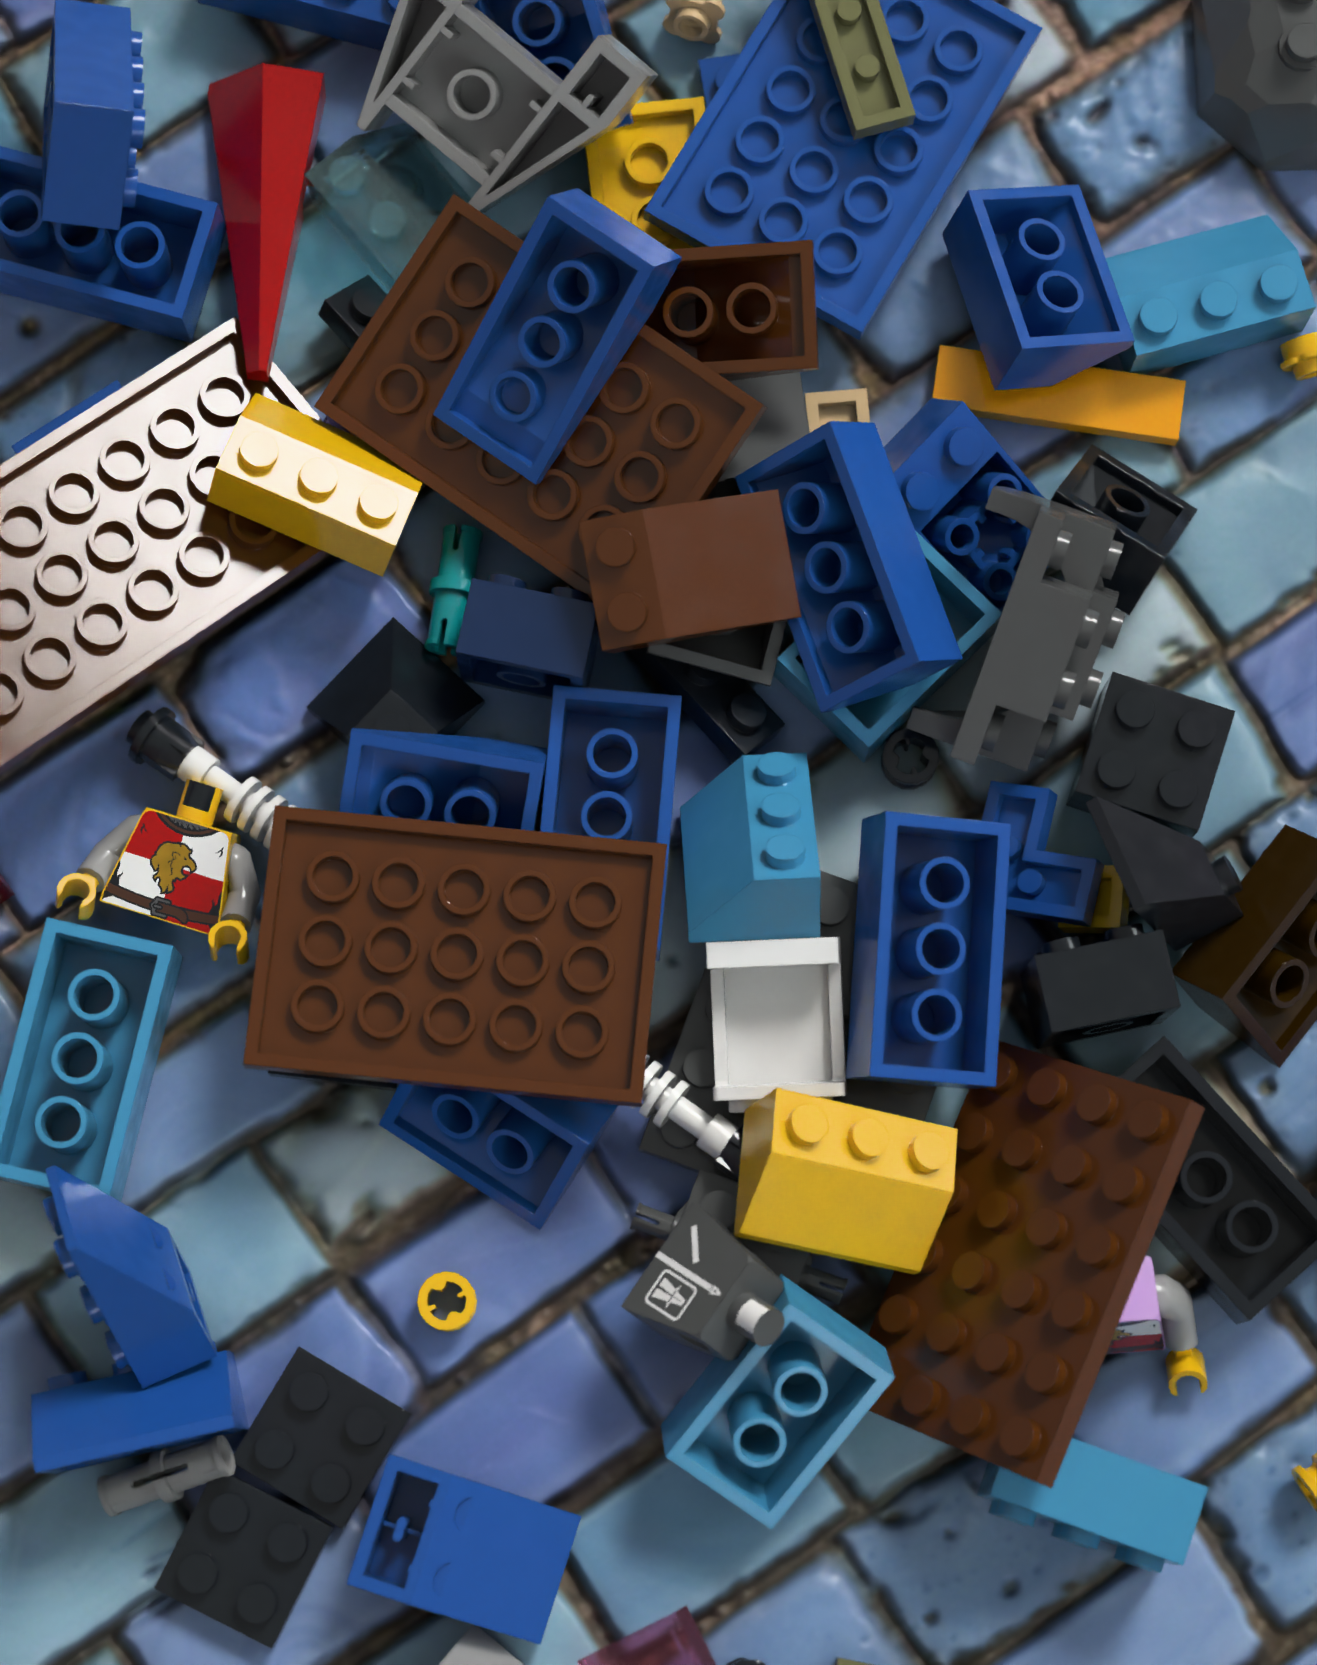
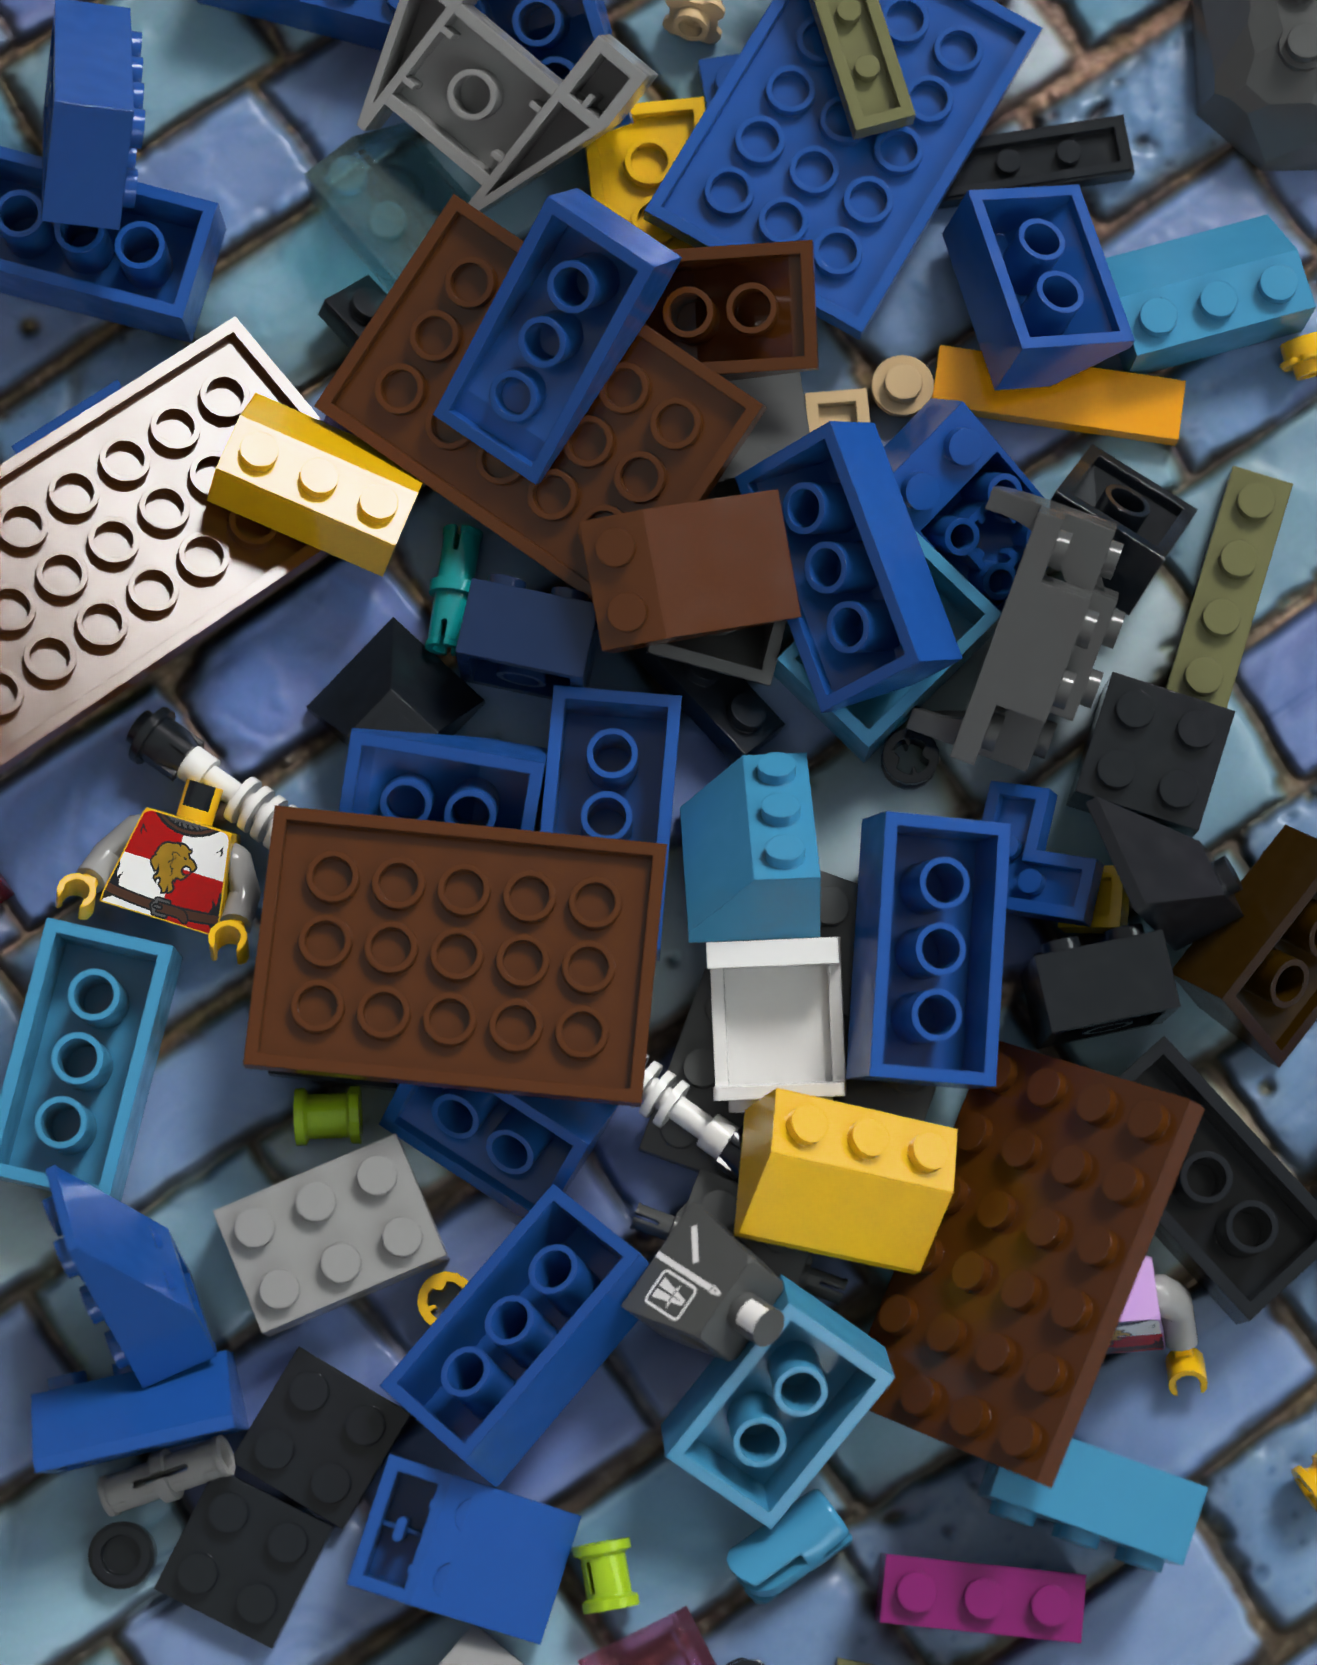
(122, 1555): none -> black tile
(263, 147): red wedge -> none
(328, 1116): none -> lime bush
(331, 1235): none -> light grey brick
(521, 1336): none -> blue brick
(606, 1575): none -> lime bush
(798, 1544): none -> dark azure arm
(902, 386): none -> tan plate
(980, 1598): none -> magenta brick
(1052, 155): none -> black tile
(1228, 586): none -> olive plate

